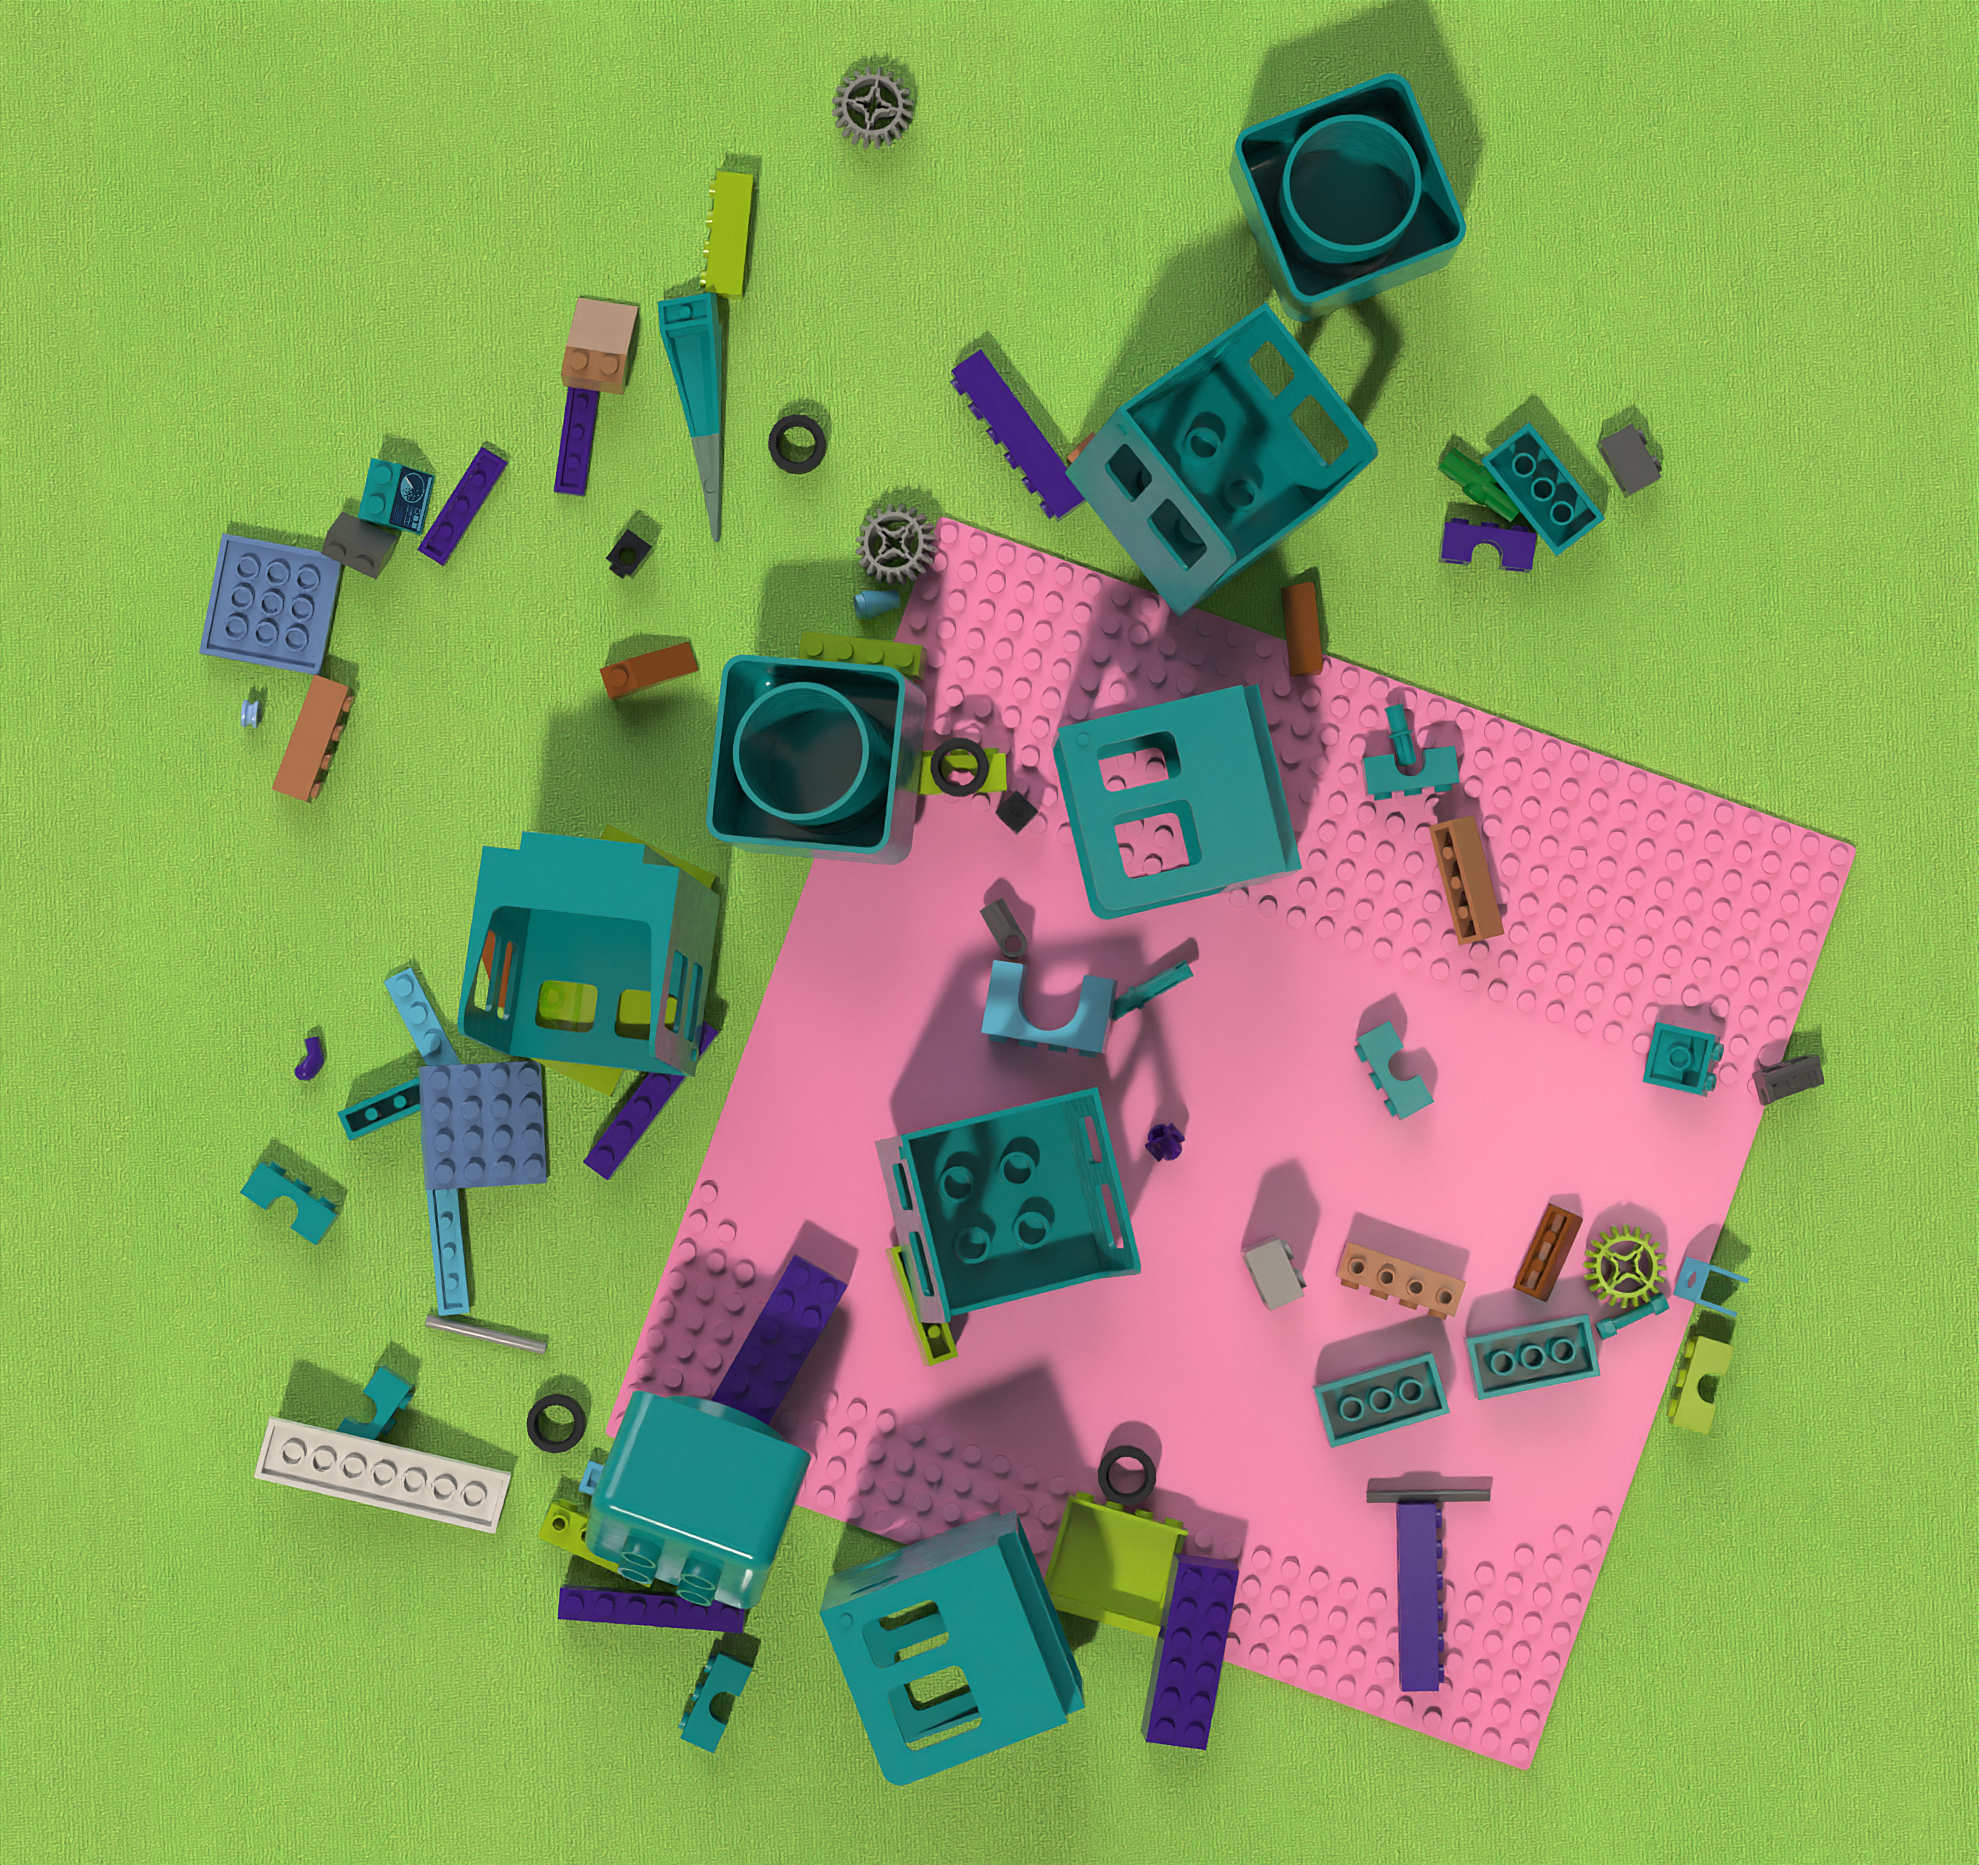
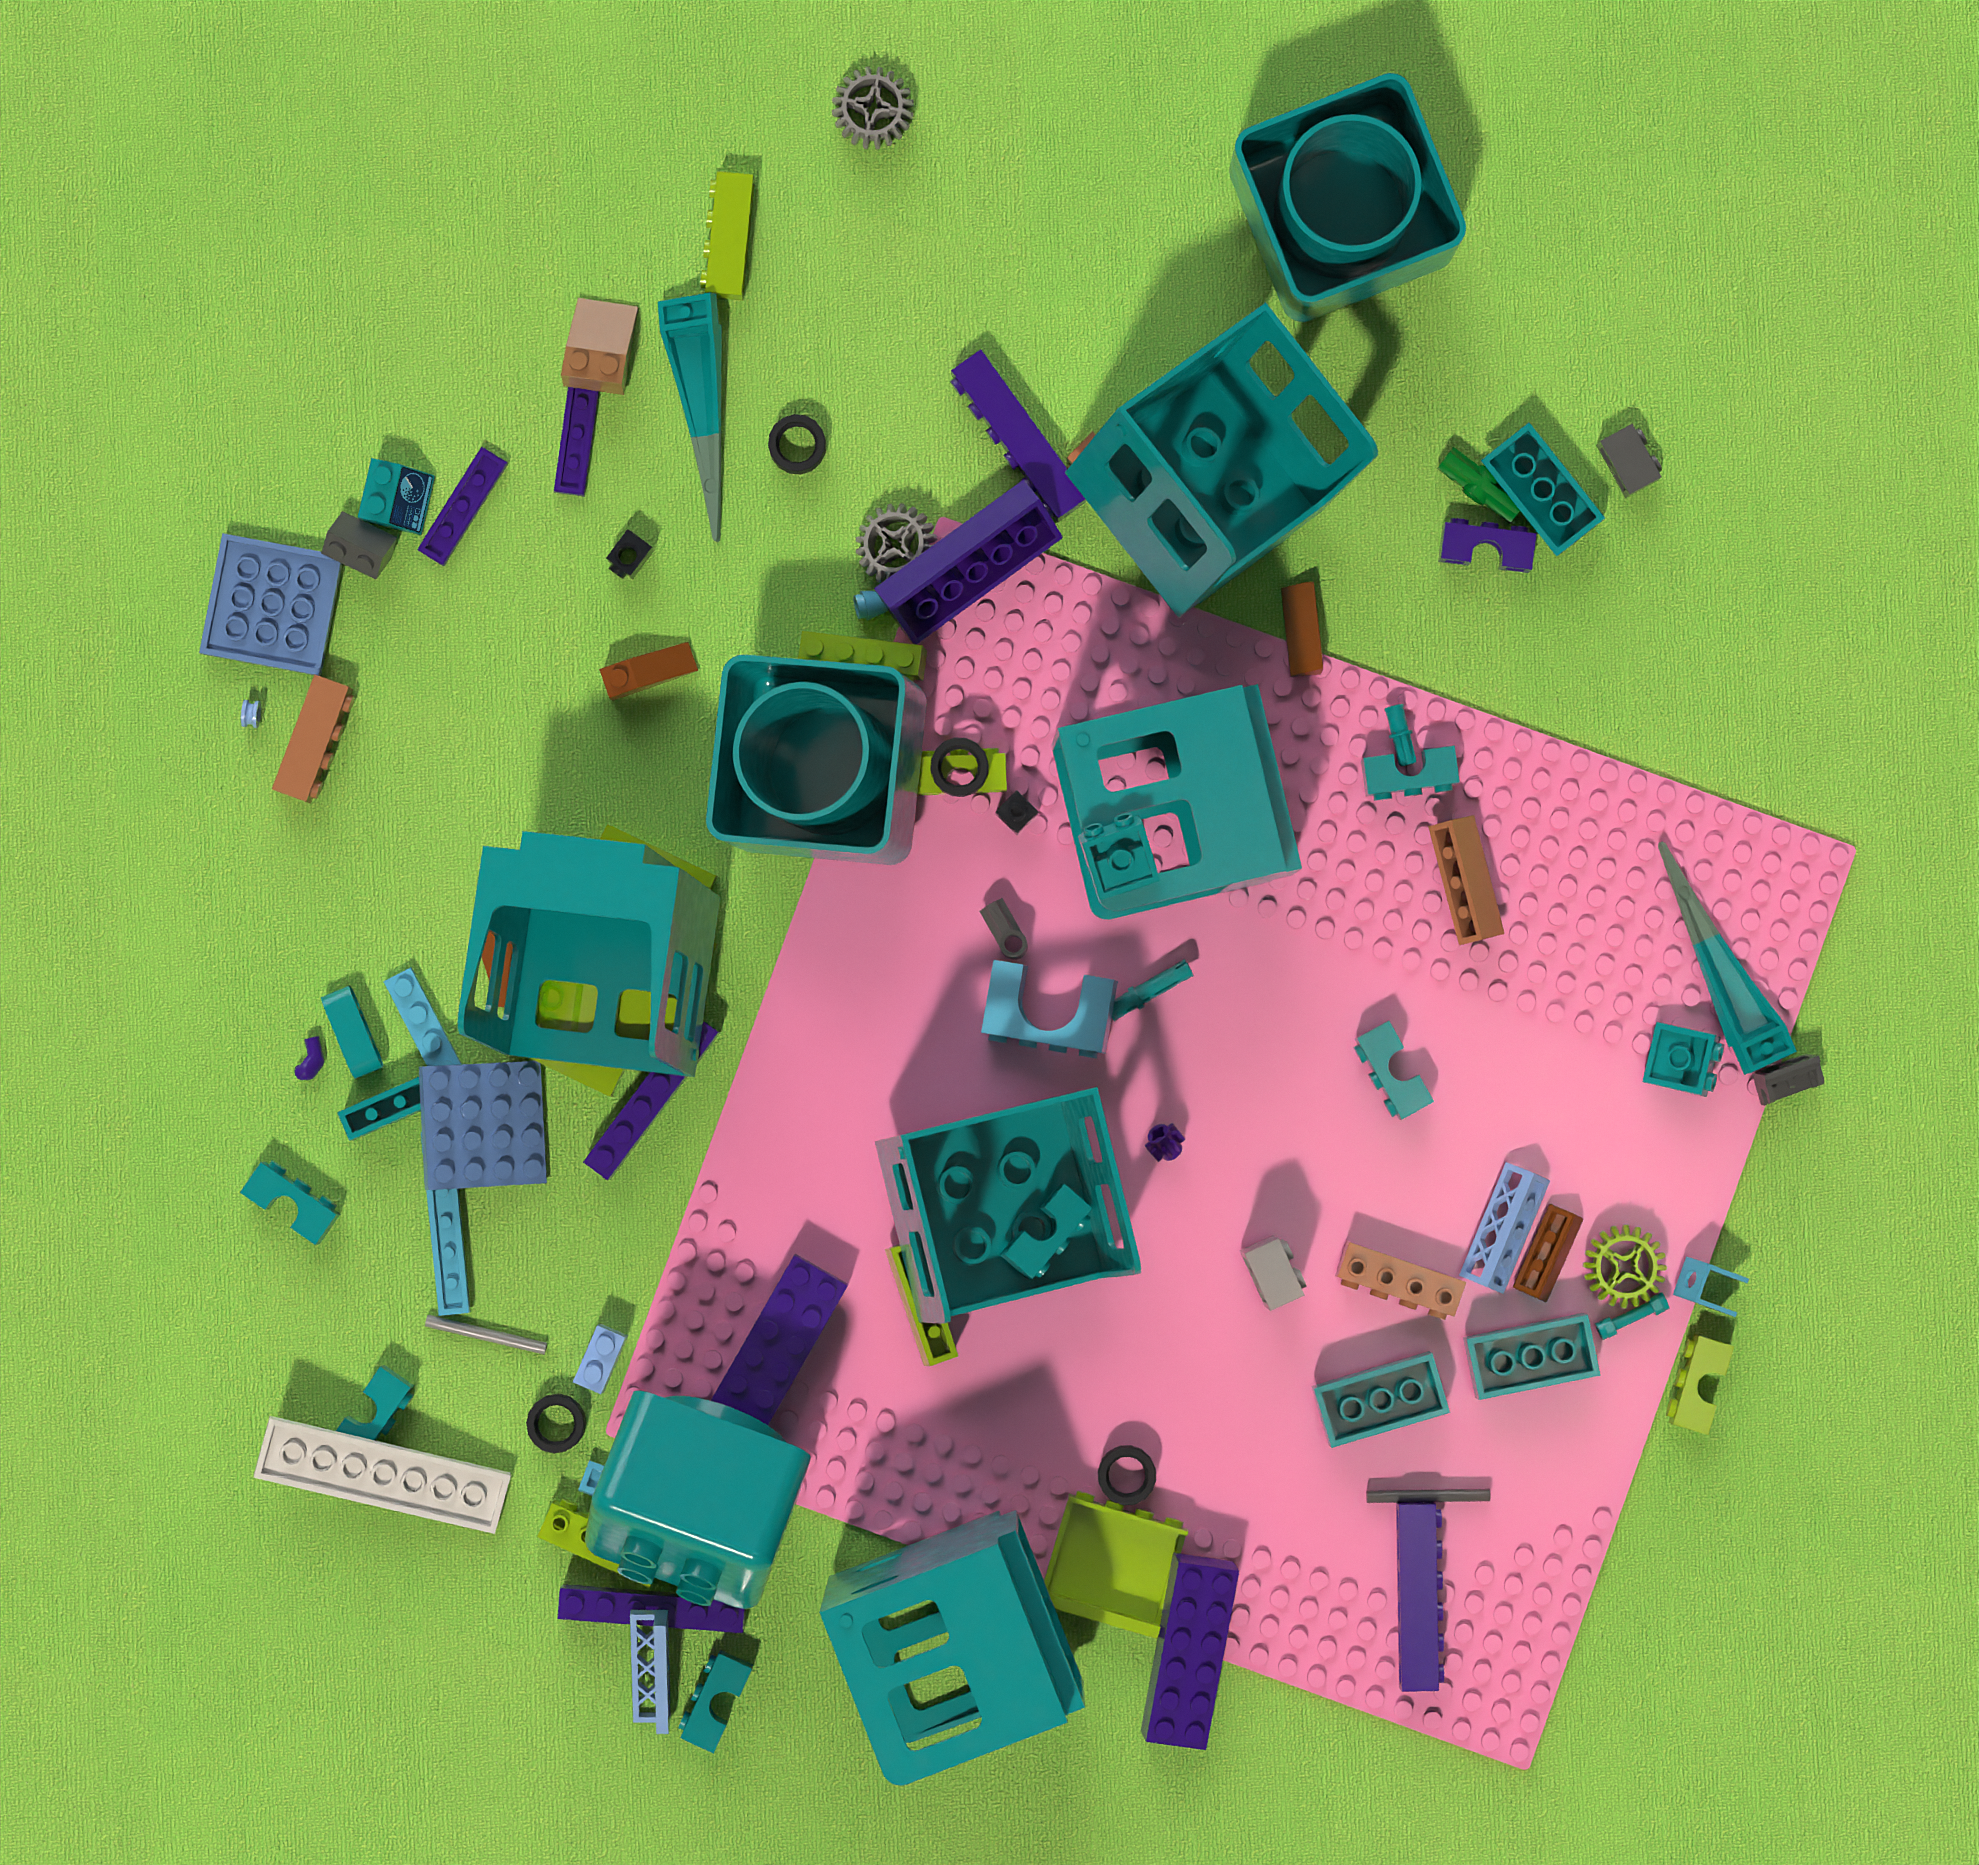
(352, 1031): none -> teal beam
(600, 1358): none -> light blue brick
(659, 1671): none -> light blue fence
(968, 562): none -> dark purple brick
(1066, 1214): none -> teal arch
(1118, 856): none -> teal plate
(1510, 1229): none -> light blue fence
(1742, 1010): none -> teal plate

